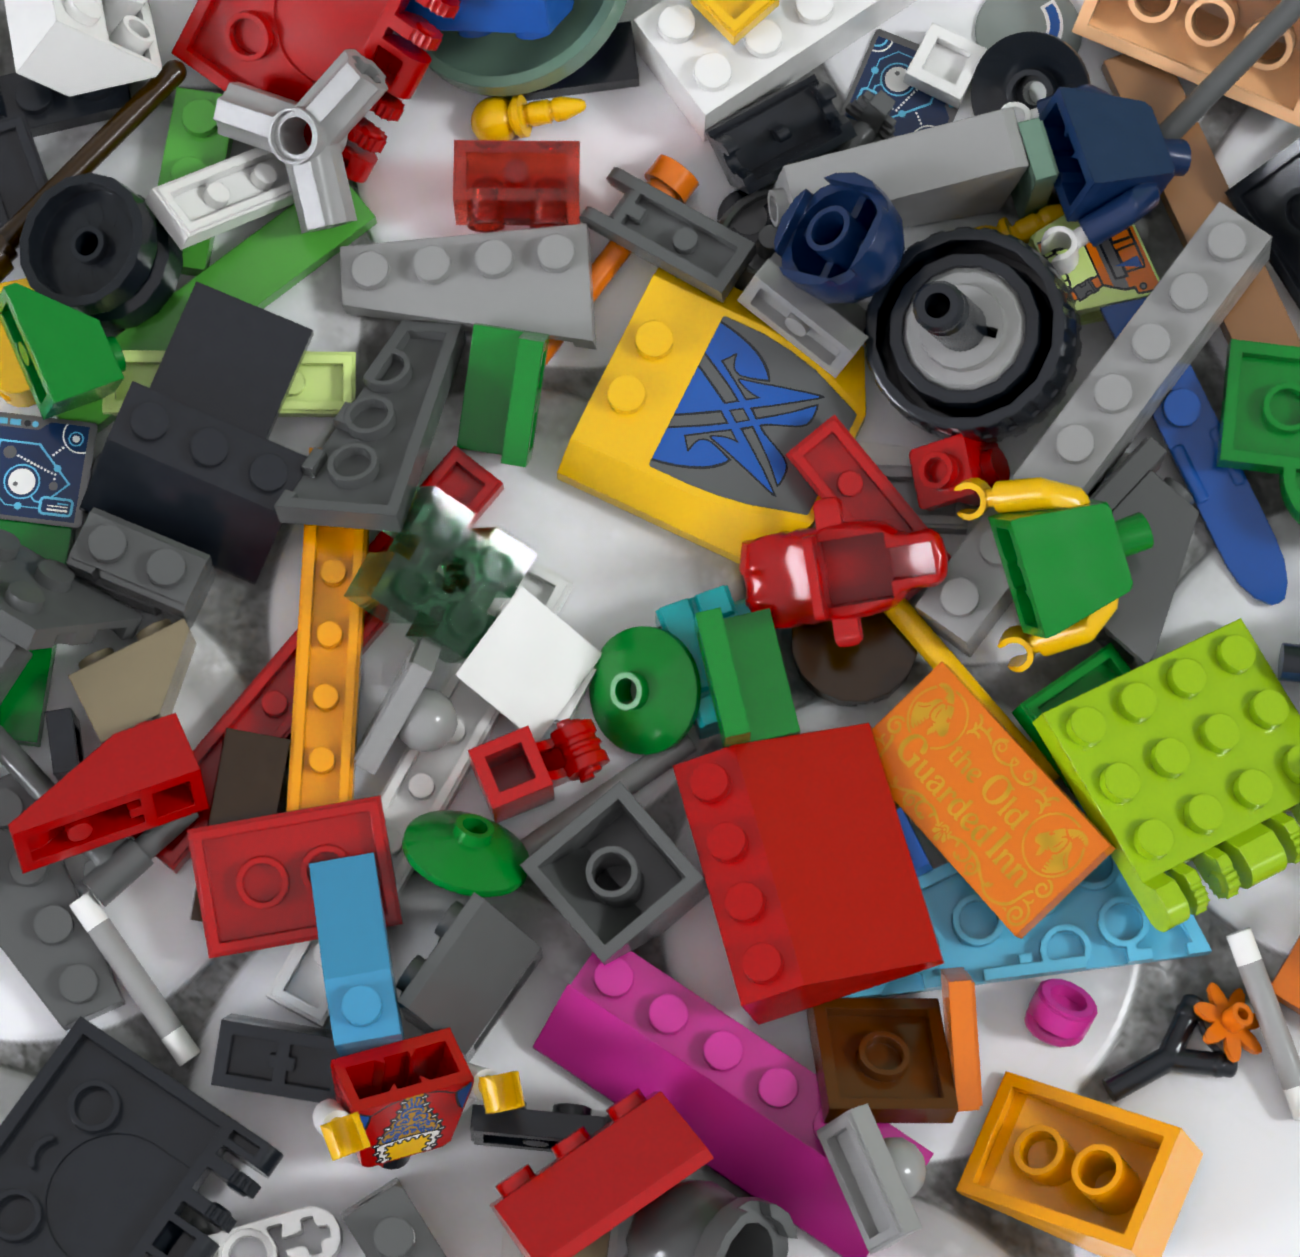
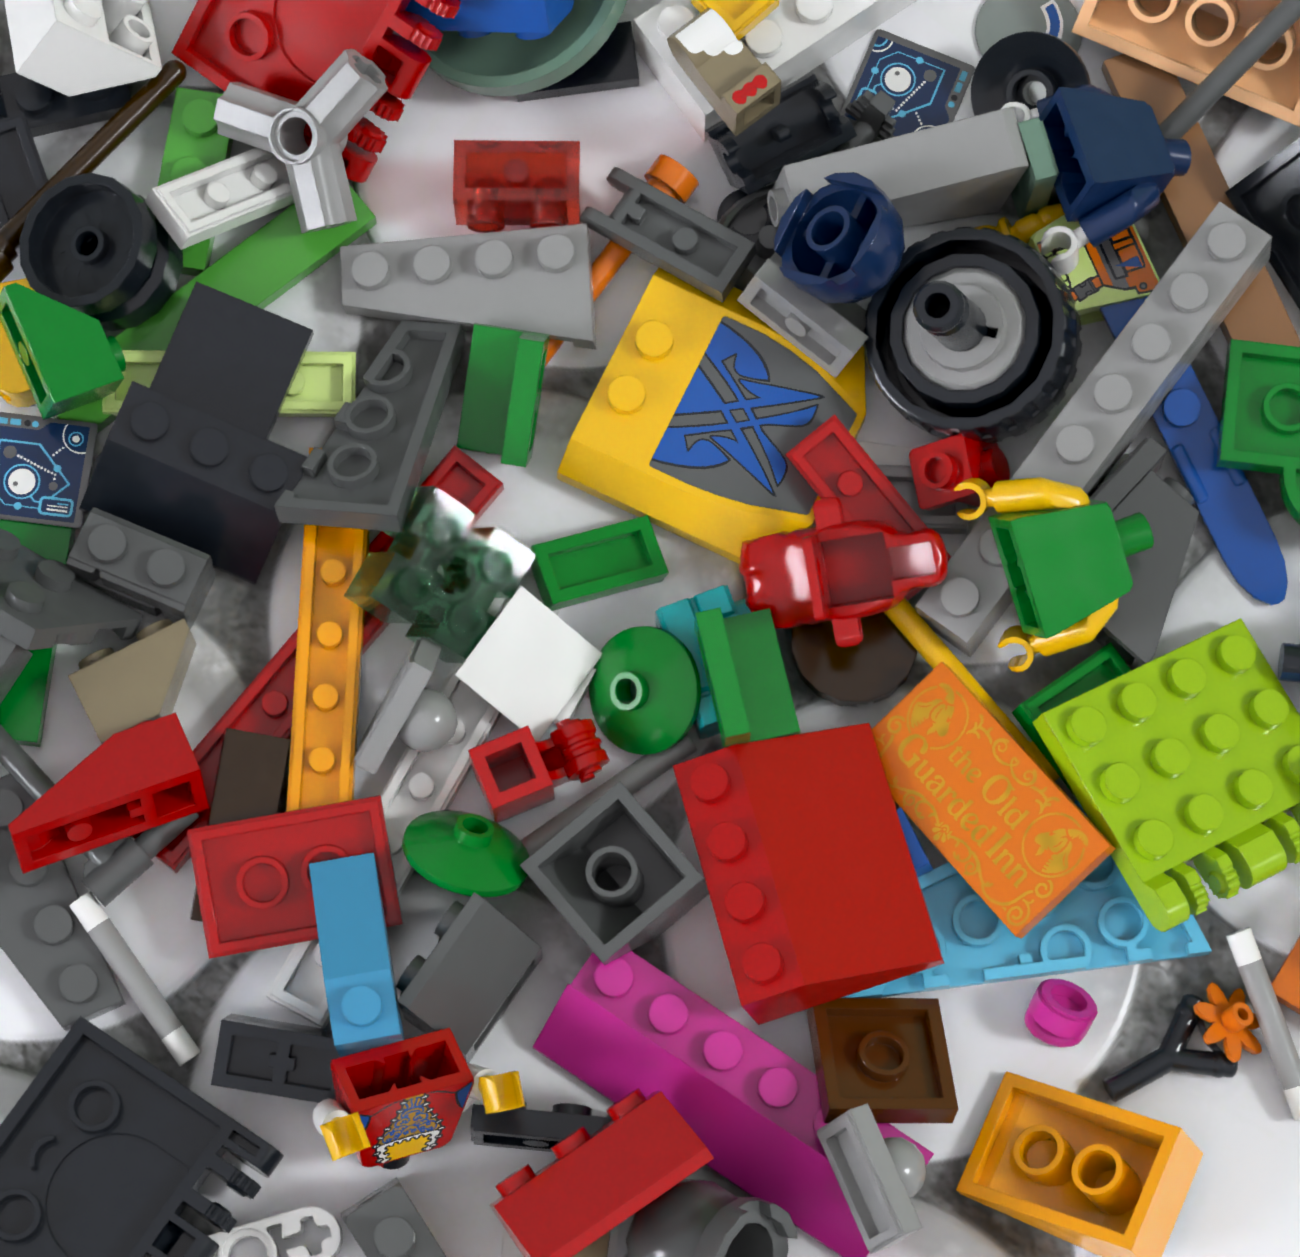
(64, 741): black tile -> none
(503, 119): yellow bar -> none
(598, 563): none -> green tile
(725, 71): none -> dark tan leg
(944, 65): white tile -> none
(962, 1036): orange tile -> none

